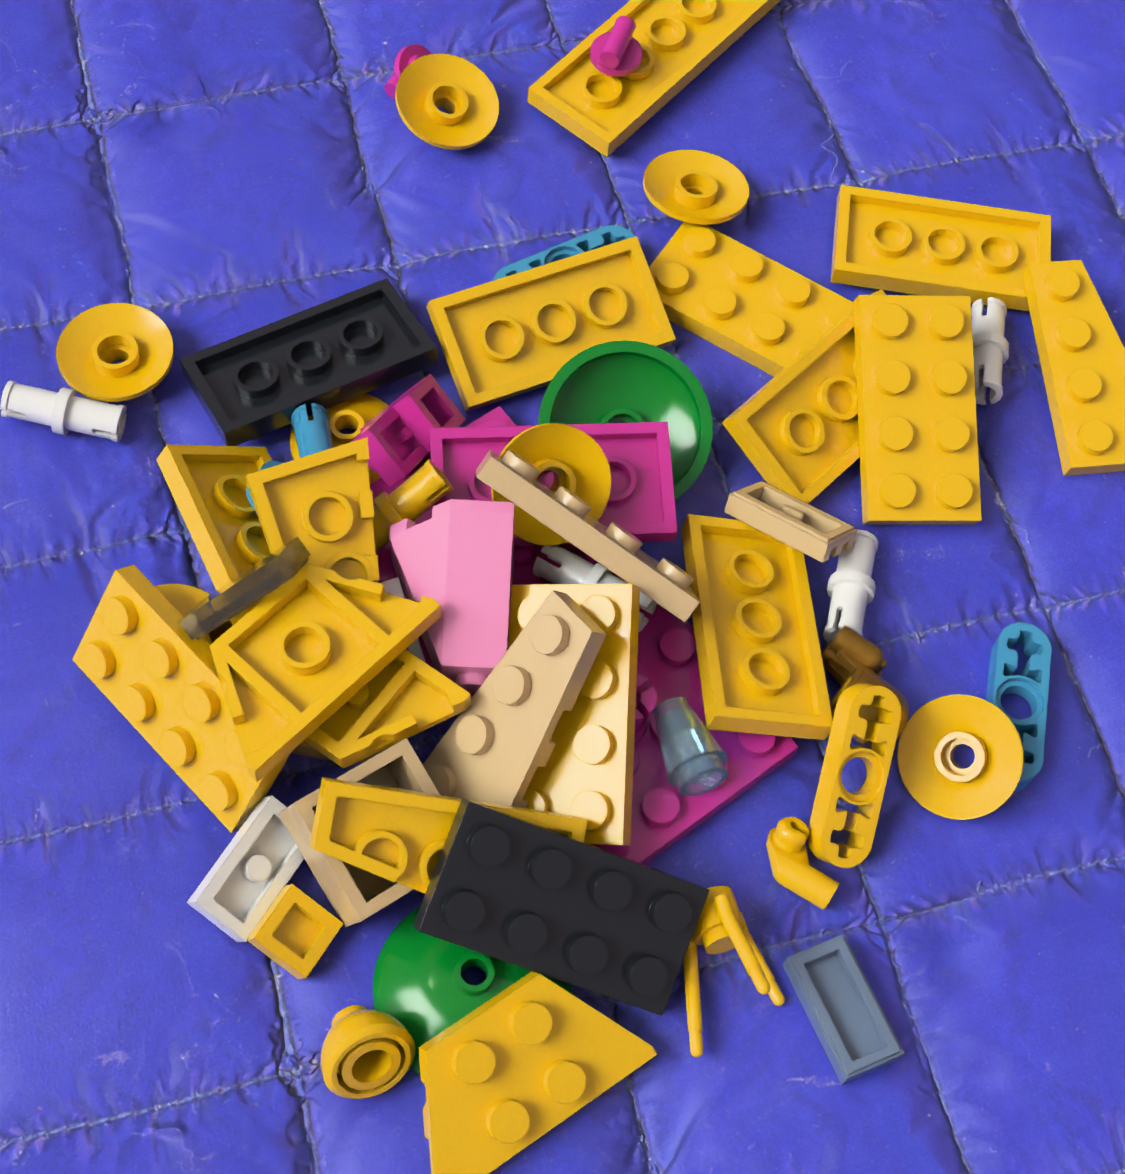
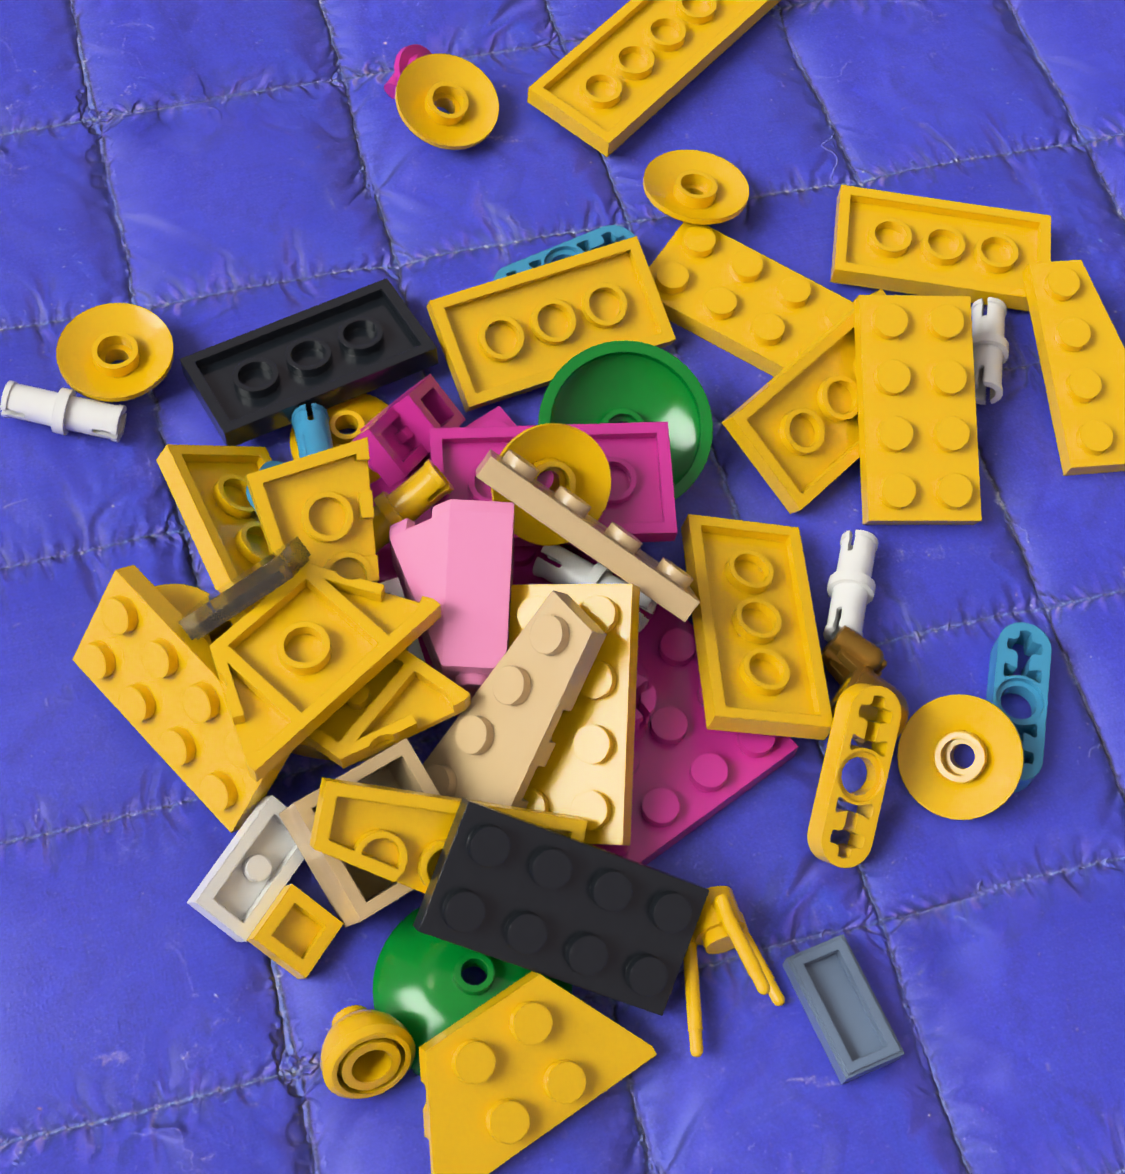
(617, 51): dark pink plate -> none
(688, 748): clear light blue cone -> none
(791, 521): tan tile -> none
(791, 863): yellow arm -> none

